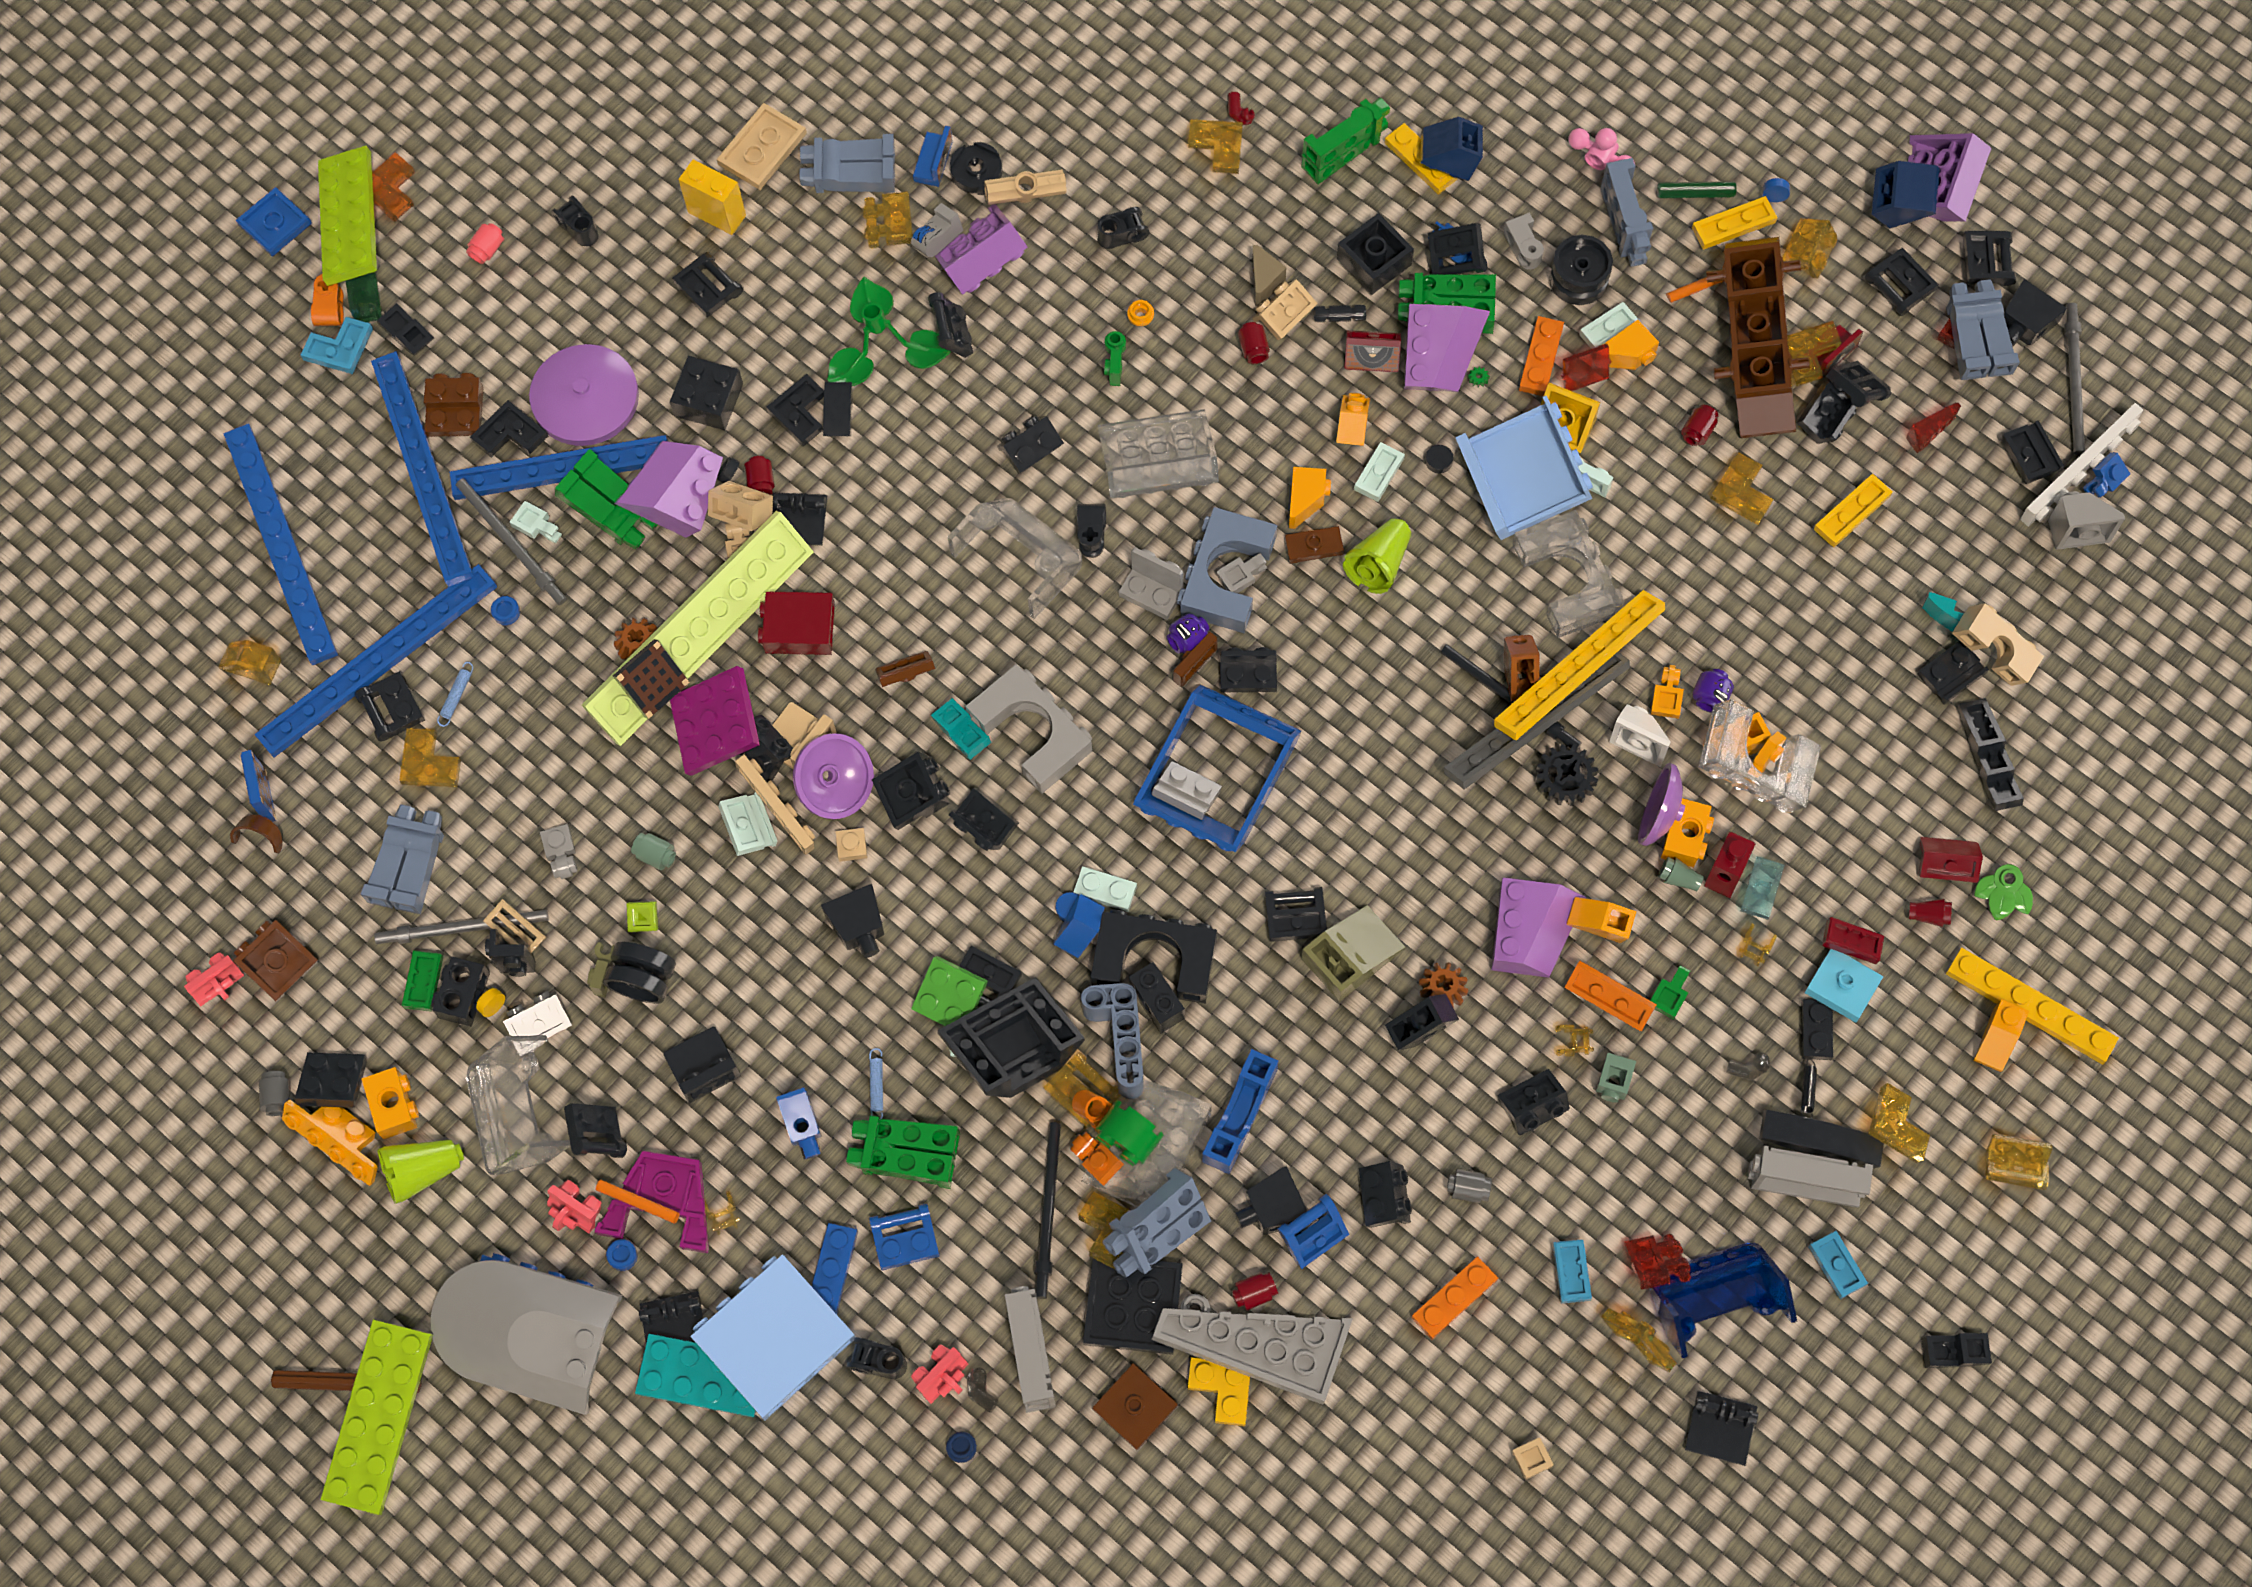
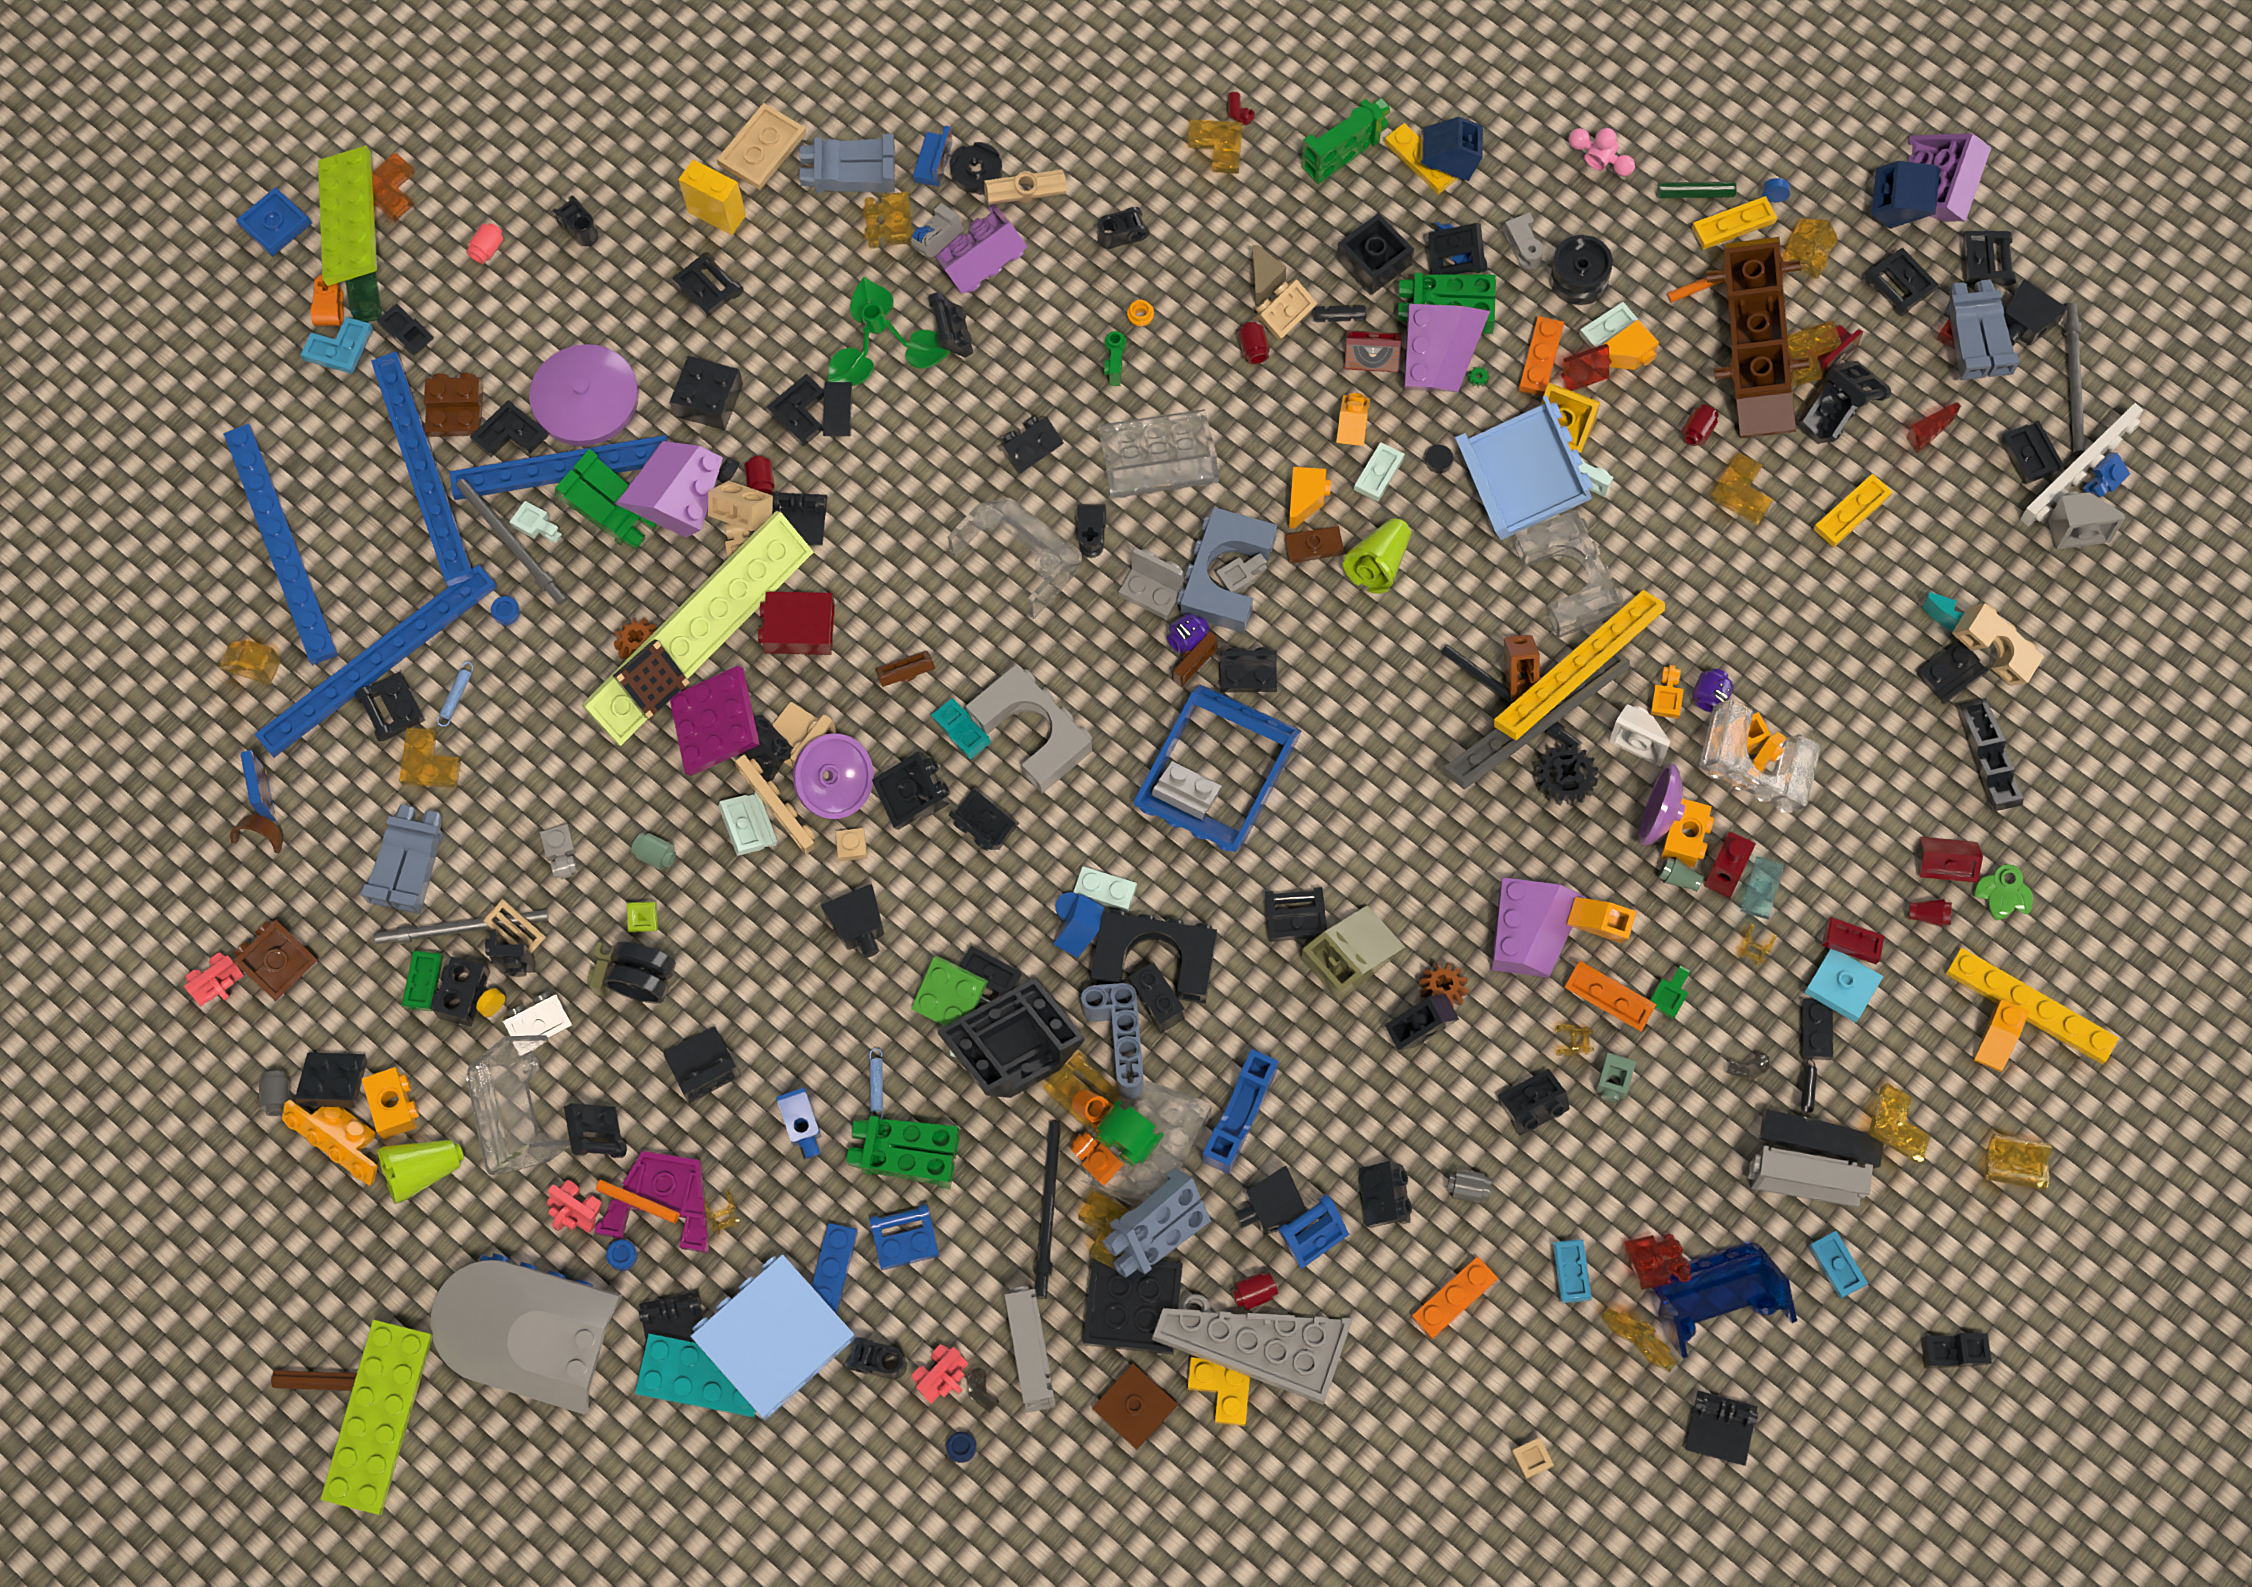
(1624, 211): sand blue hips -> none

